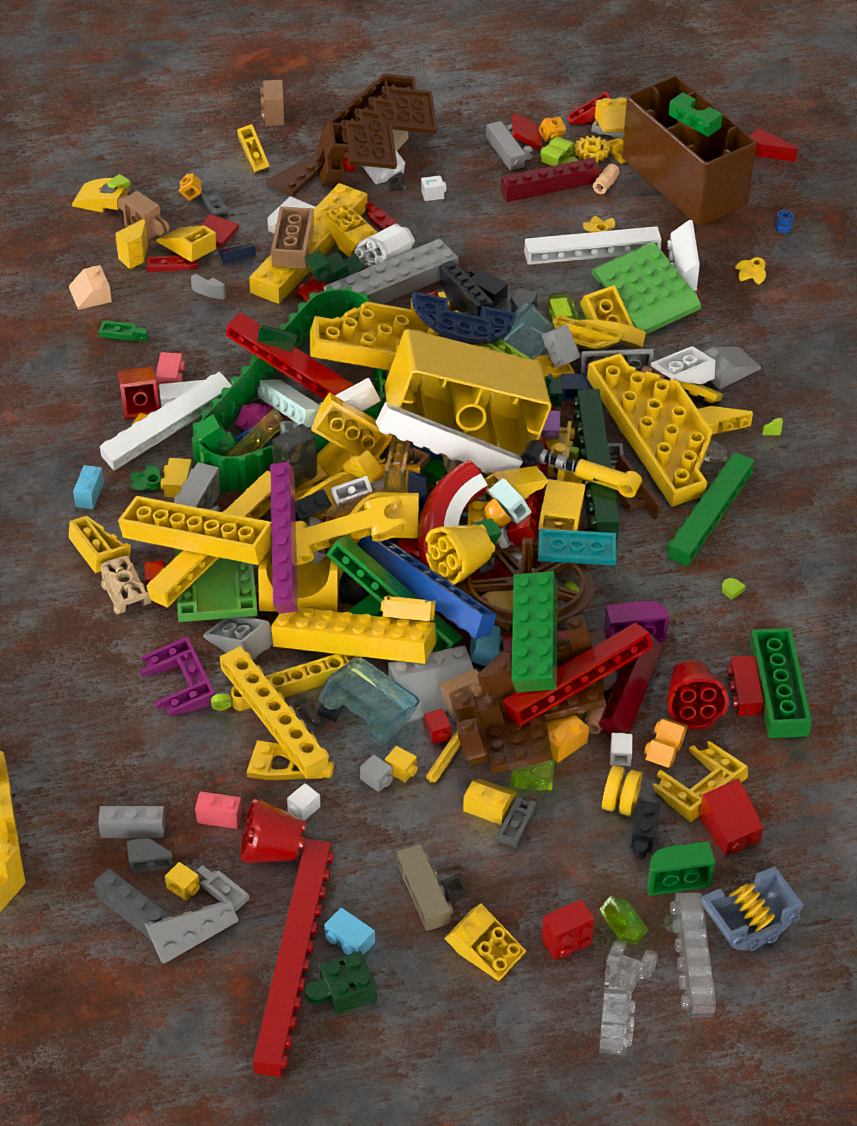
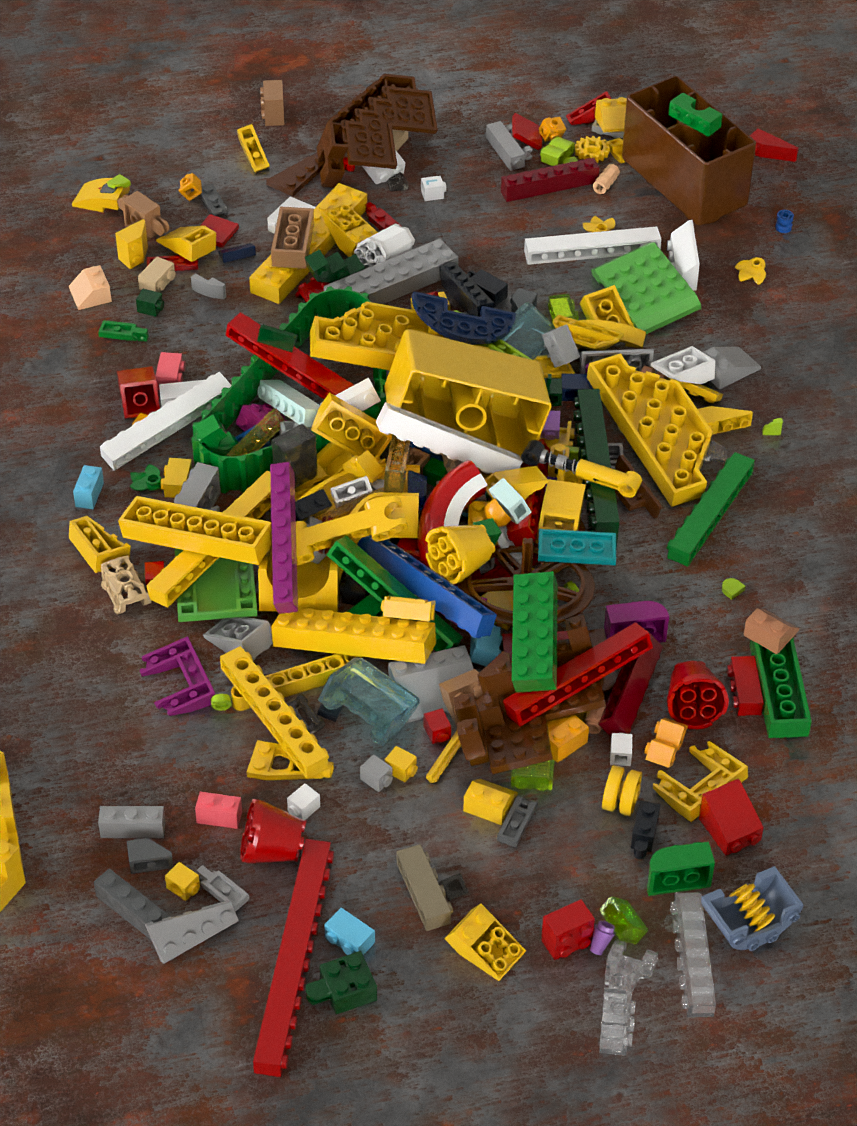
(149, 302): none -> dark green brick
(156, 275): none -> tan brick
(601, 937): none -> medium lavender cone
(769, 630): none -> nougat slope

